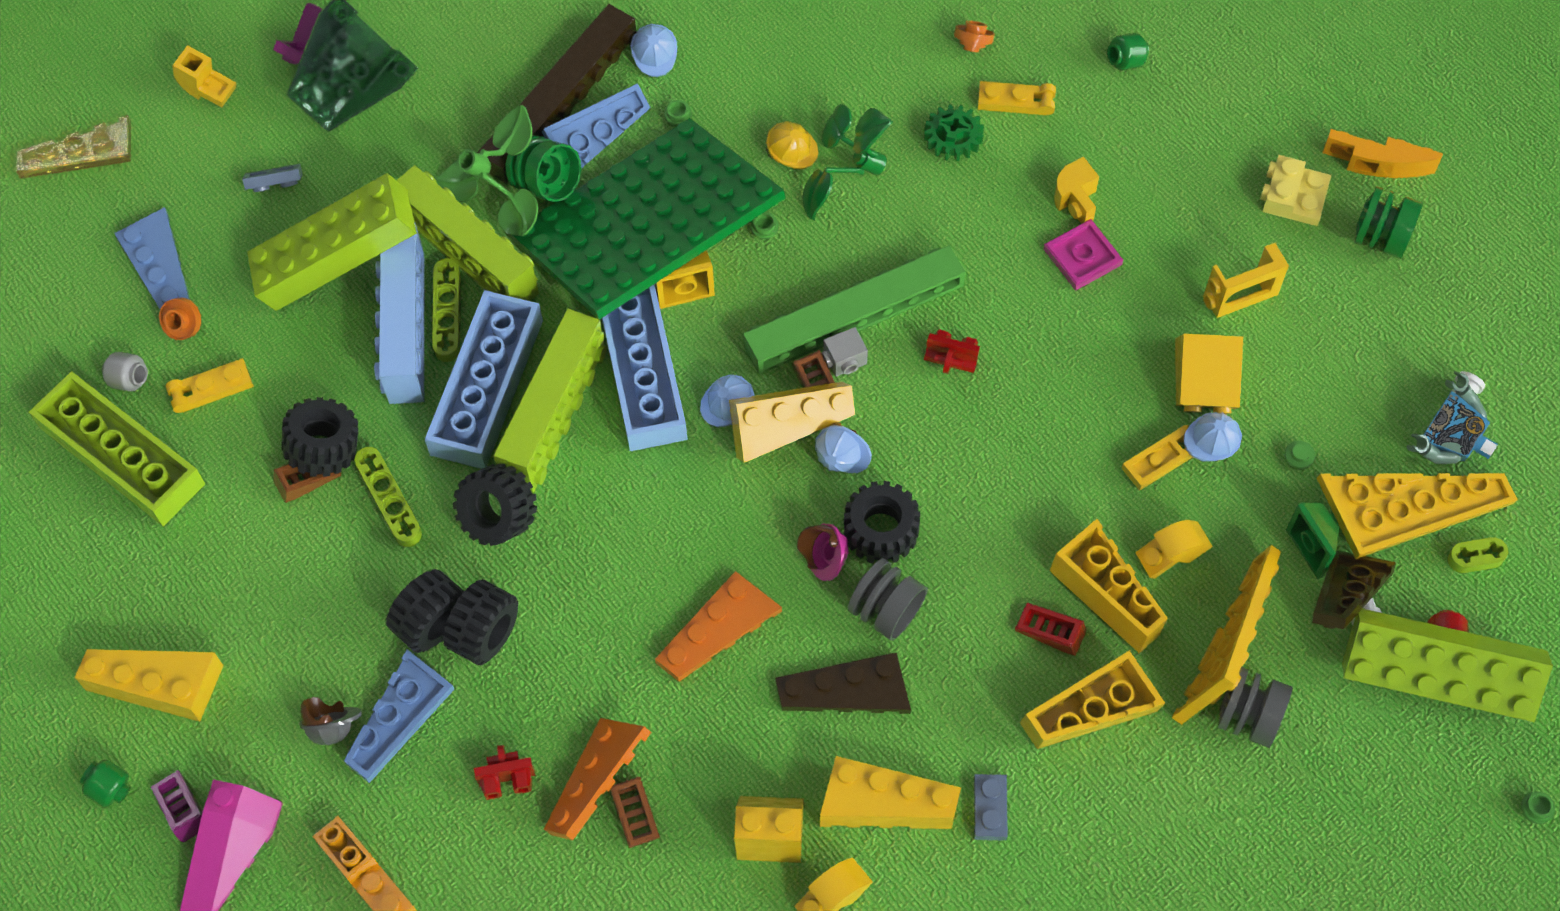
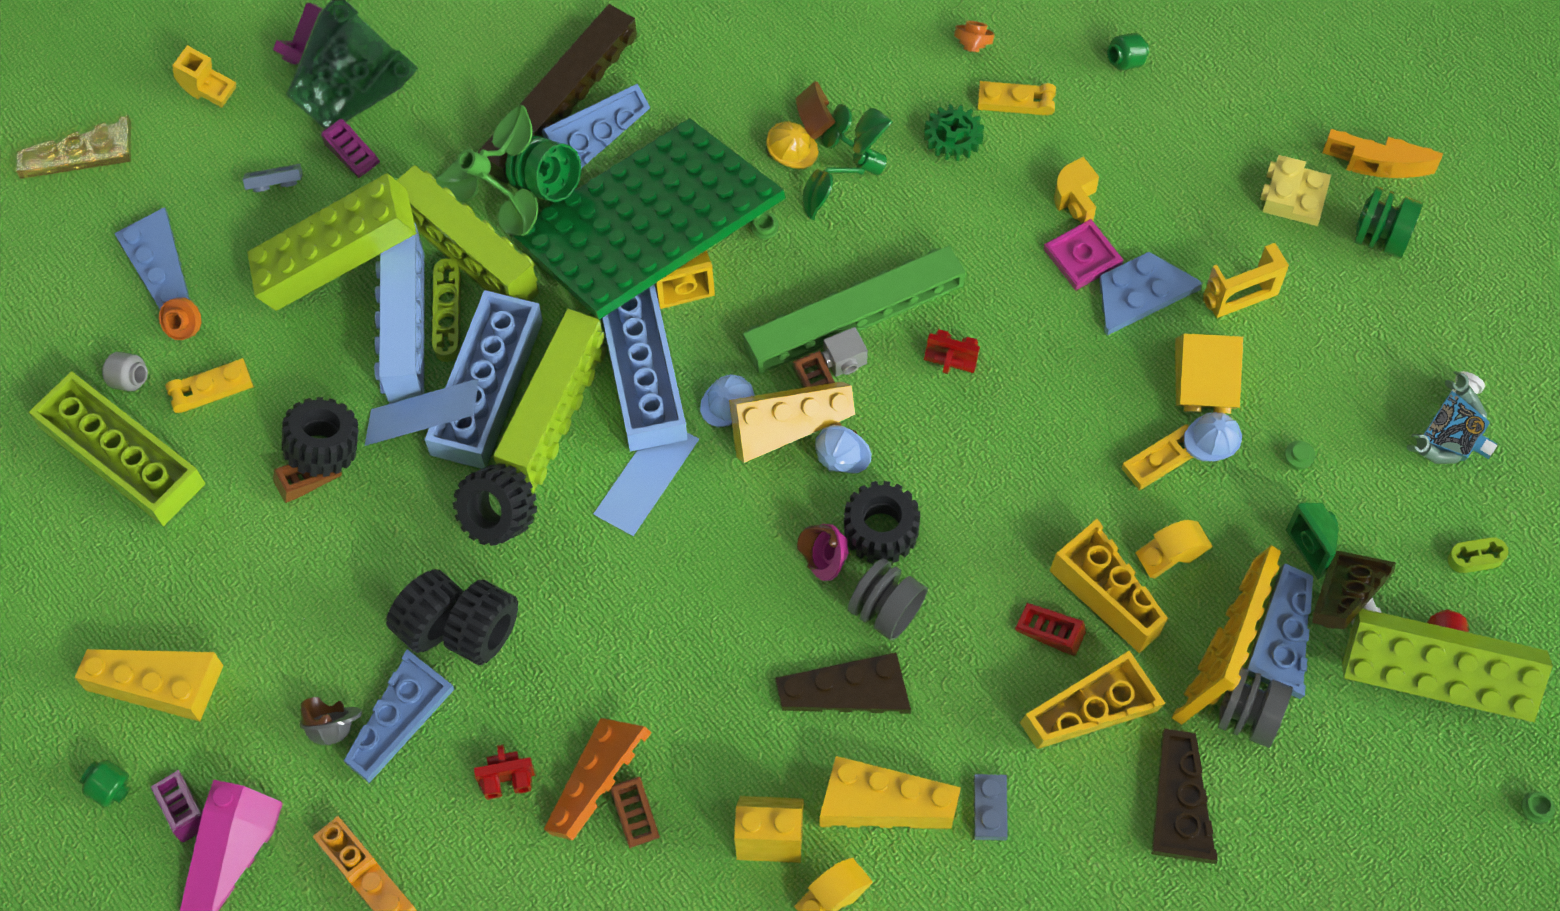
(341, 133): none -> magenta slope
(388, 496): lime beam -> none
(422, 412): none -> light blue sticker
(643, 484): none -> light blue sticker
(654, 50): light blue piece -> none
(677, 112): bright green plate -> none
(726, 617): orange wing -> none
(814, 111): none -> dark orange slope
(1142, 289): none -> medium blue wing
(1181, 809): none -> dark brown wing
(1283, 633): none -> medium blue wing
(1404, 506): yellow wing -> none

